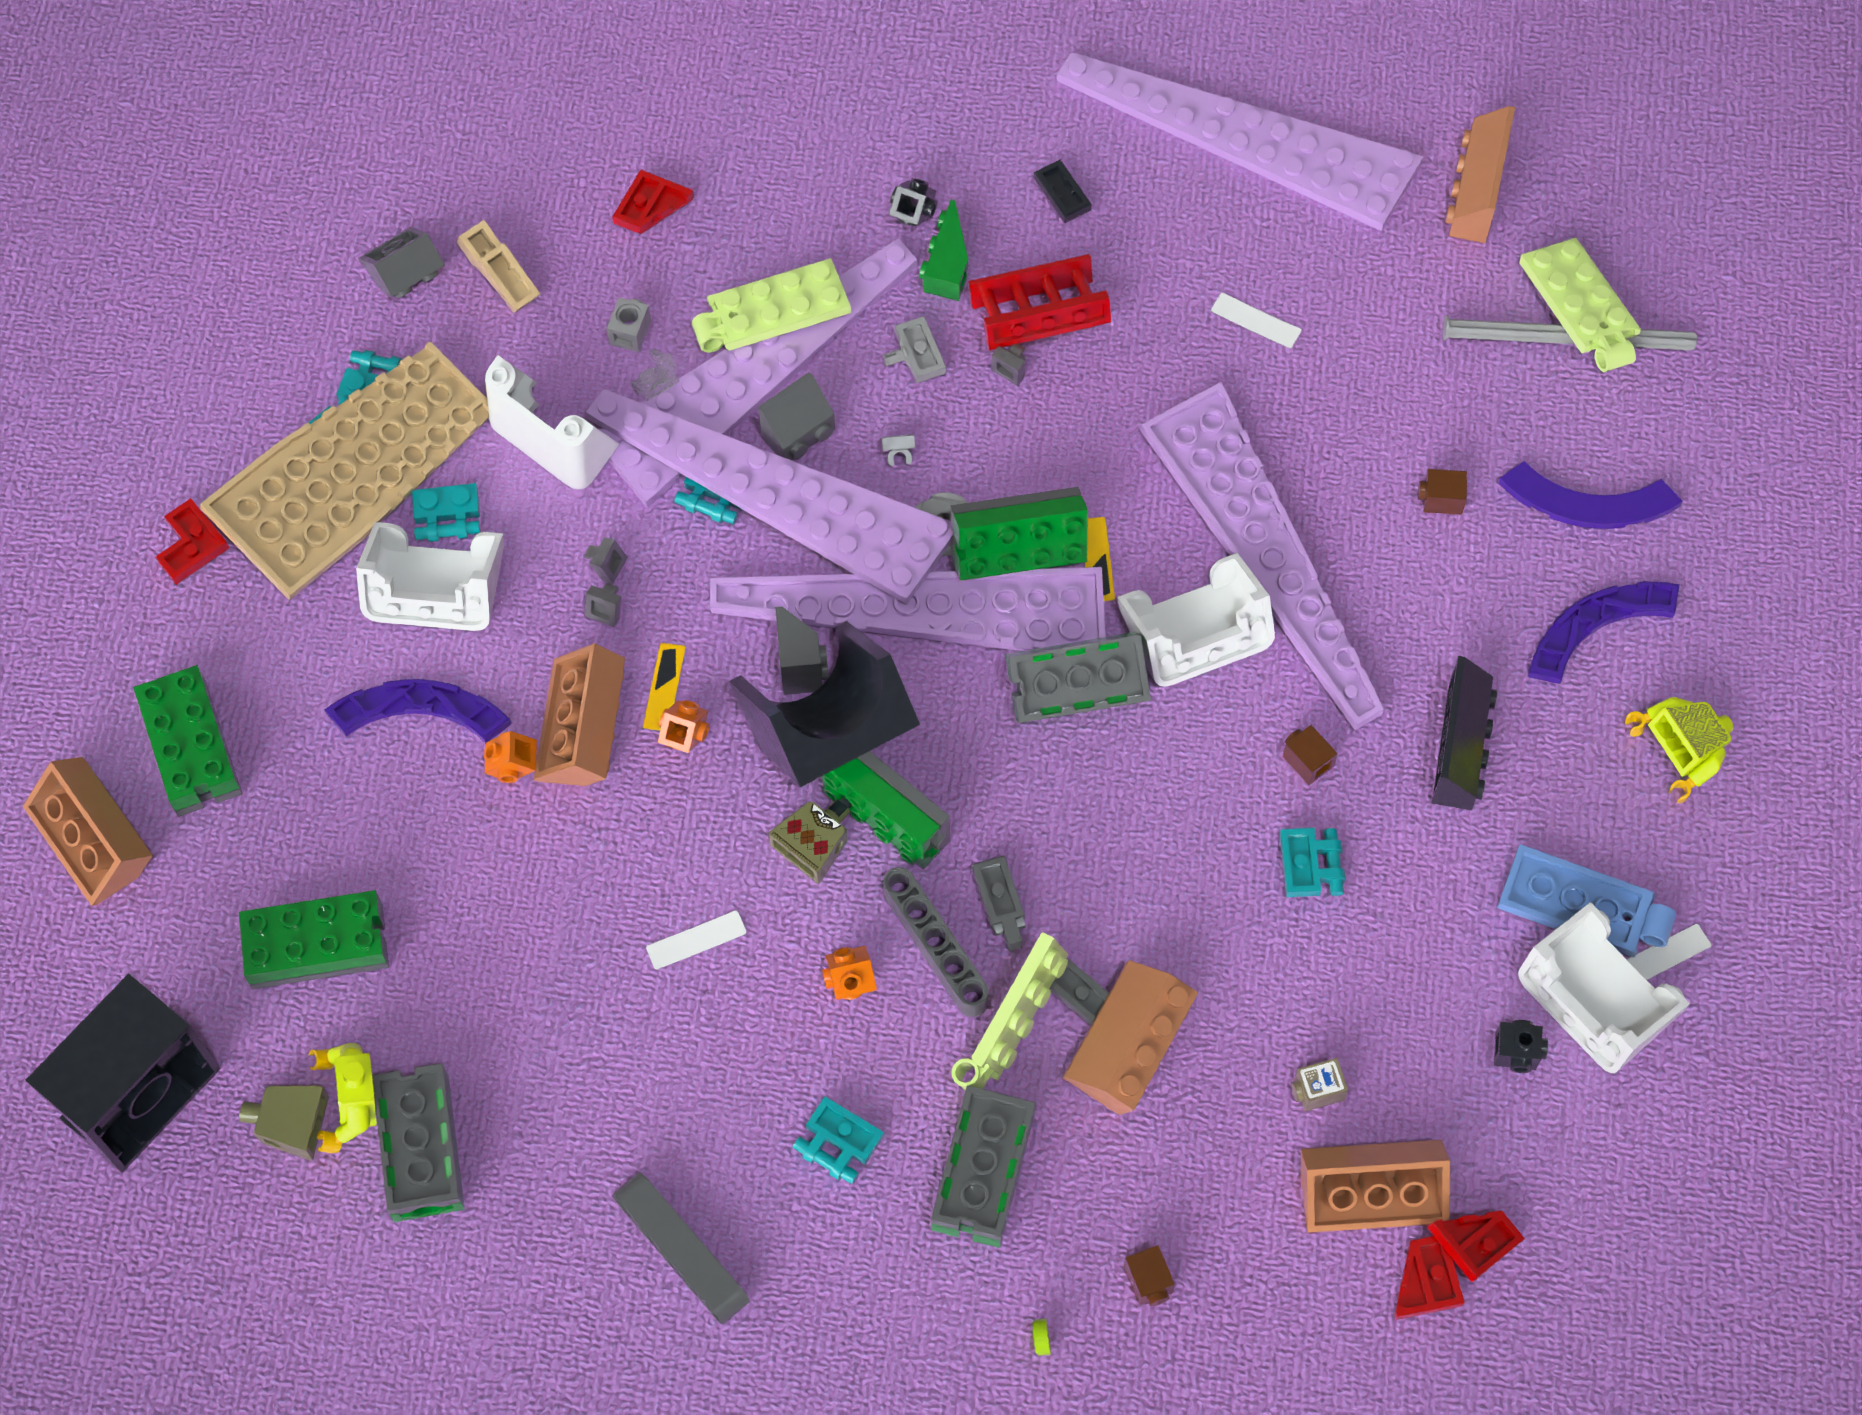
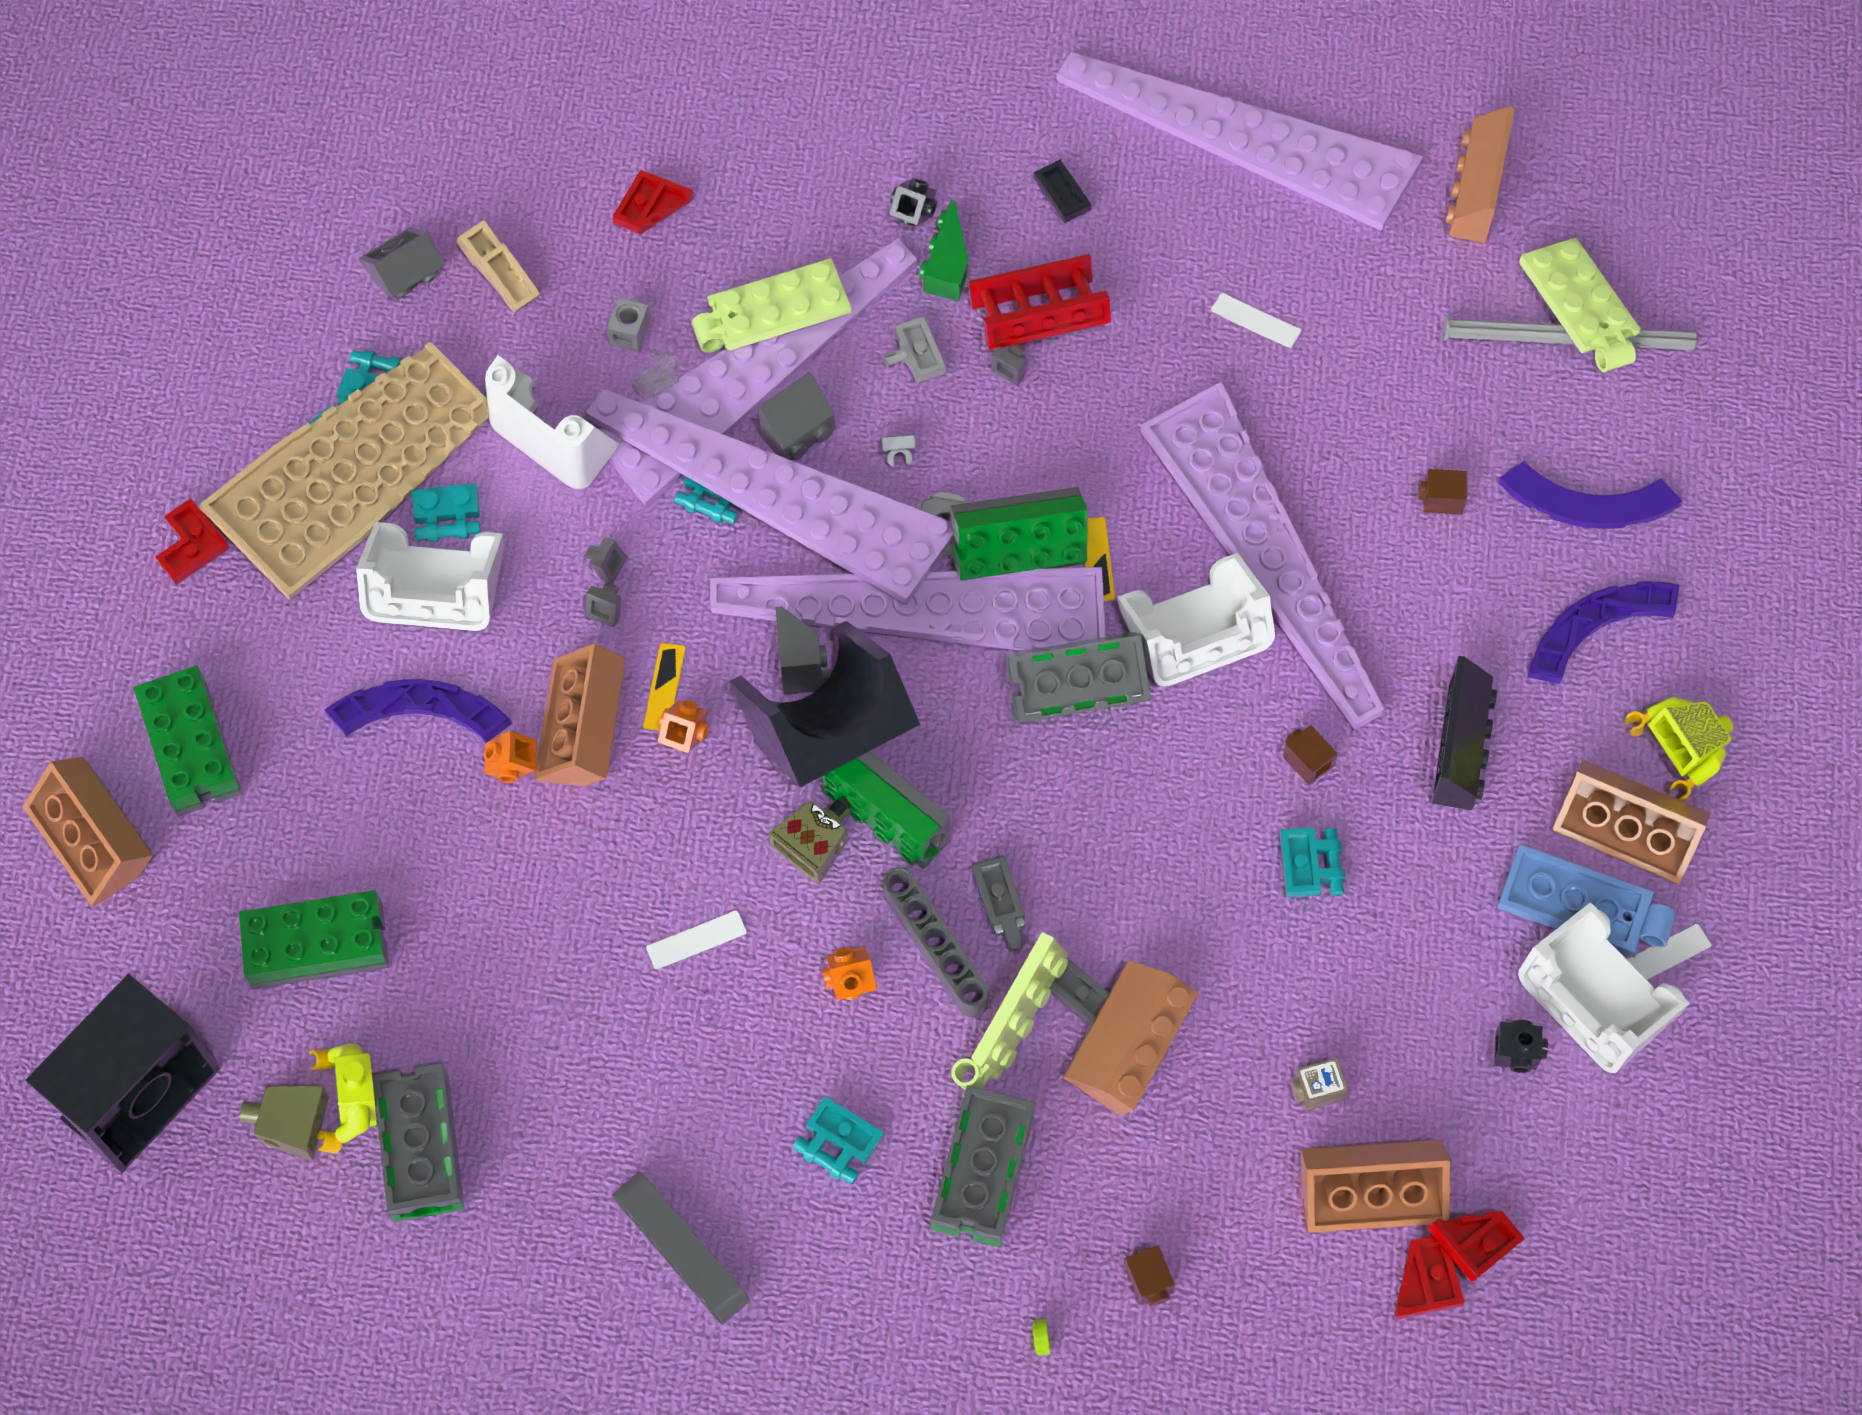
(1631, 821): none -> nougat slope

